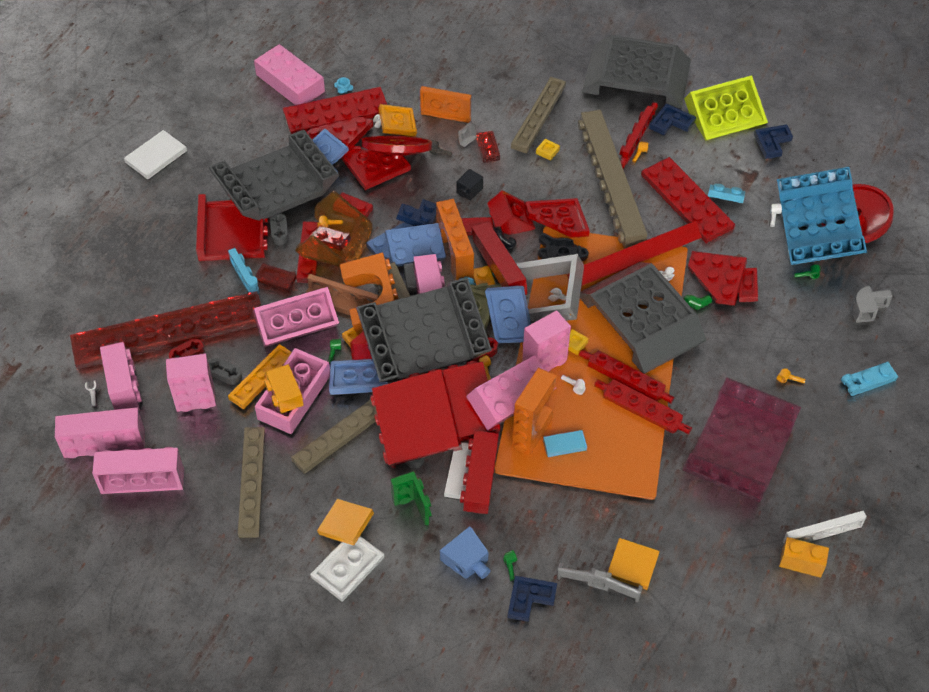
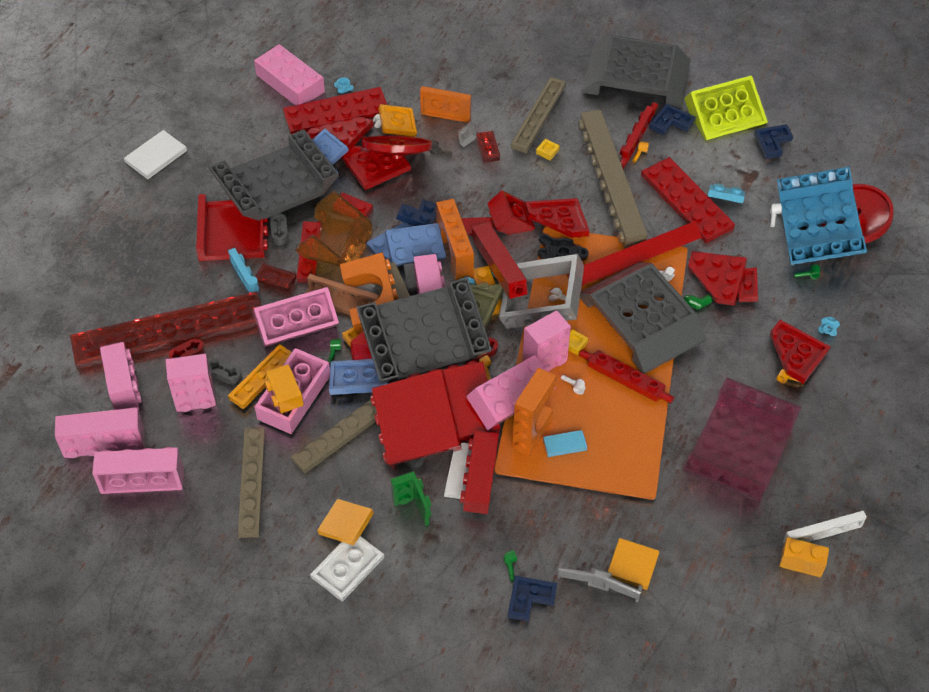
(92, 392): white hand -> none
(324, 221): light orange hand -> none
(332, 238): clear red plate -> none
(466, 555): medium blue torso -> none
(469, 184): black brick -> none
(508, 243): black arm -> none
(508, 313): medium blue plate -> none
(643, 406): red plate -> none
(797, 350): none -> red plate
(829, 321): none -> medium azure plate
(868, 302): light grey brick -> none
(869, 378): medium azure plate -> none

